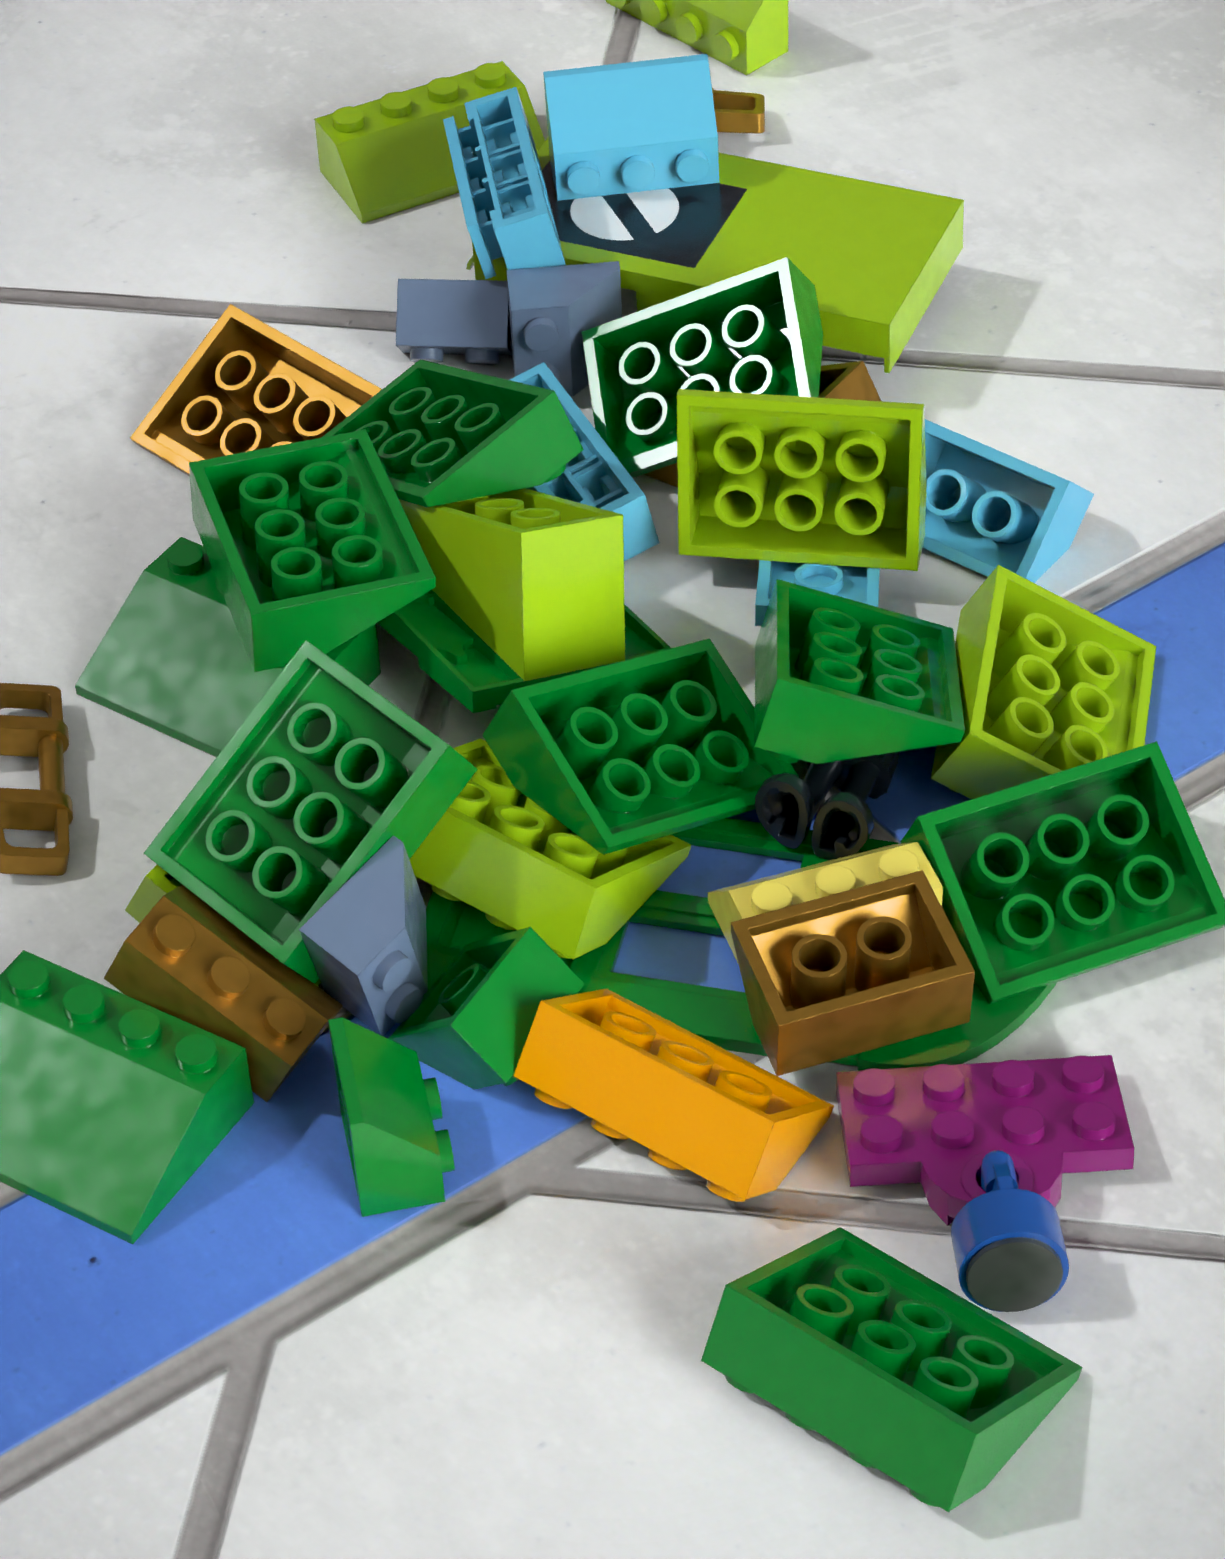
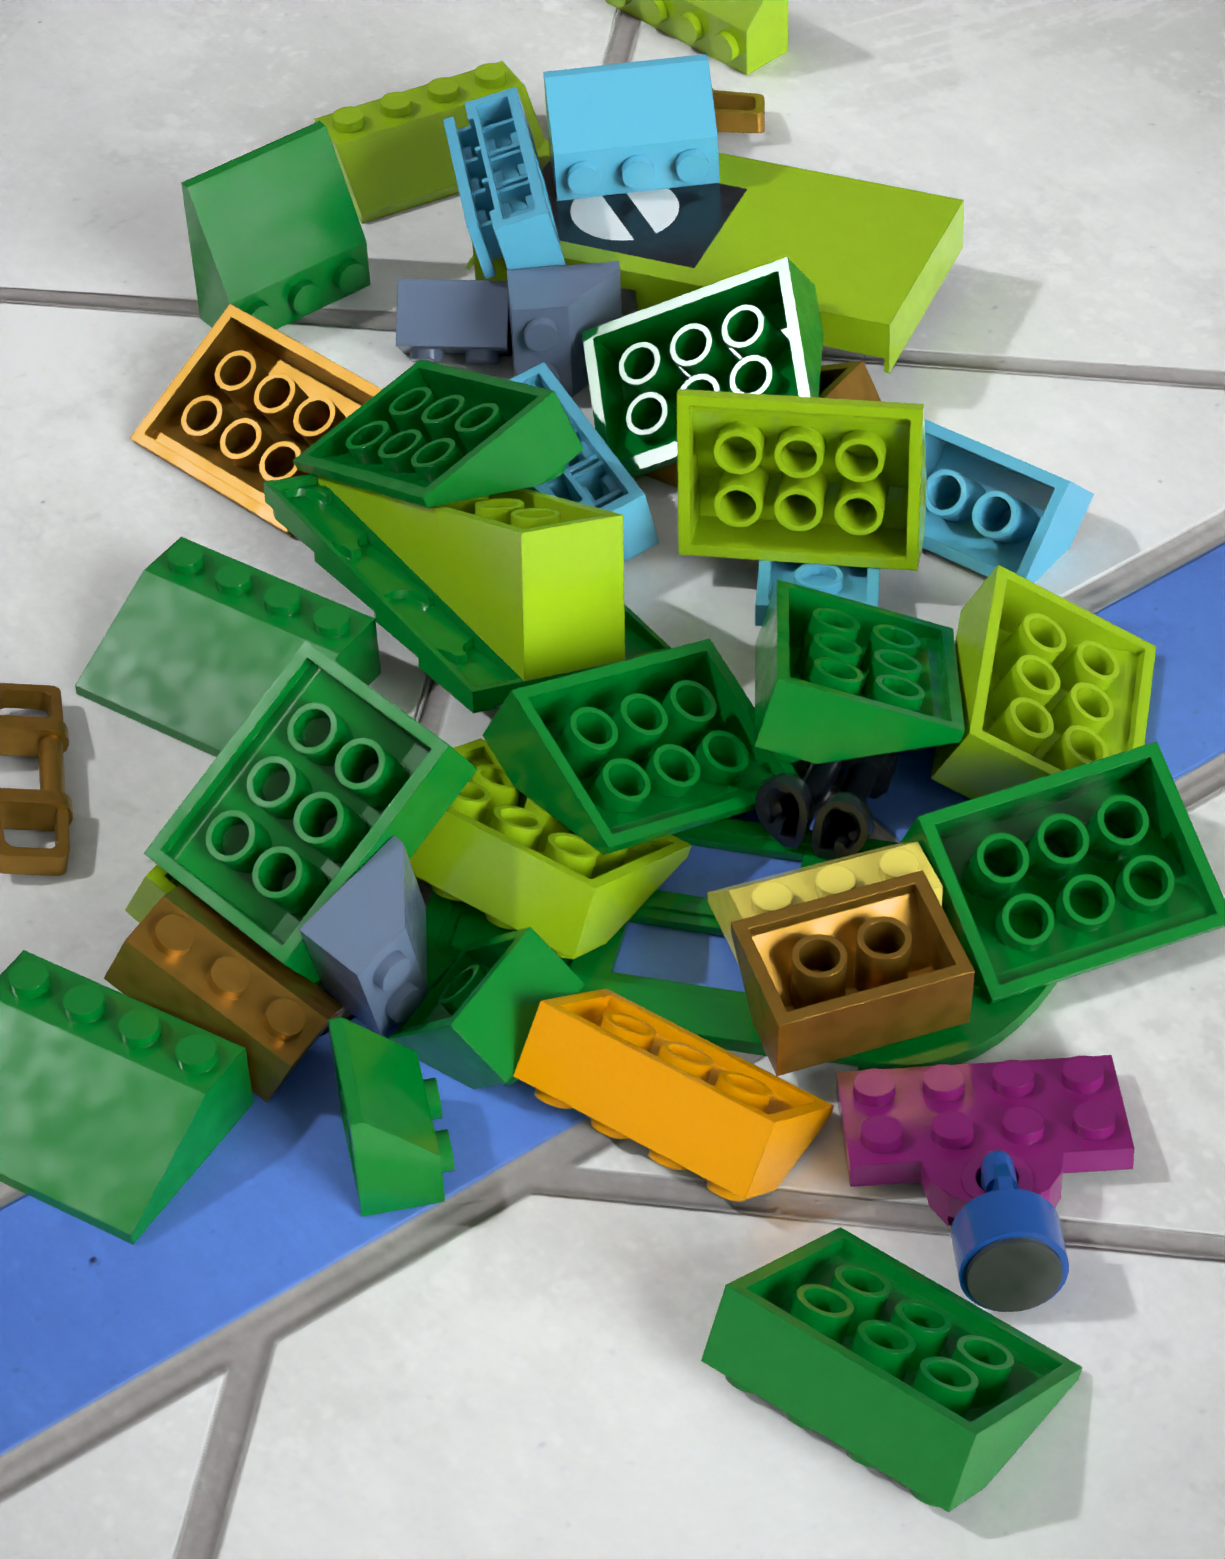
(275, 231): none -> green slope
(306, 543): green slope -> none

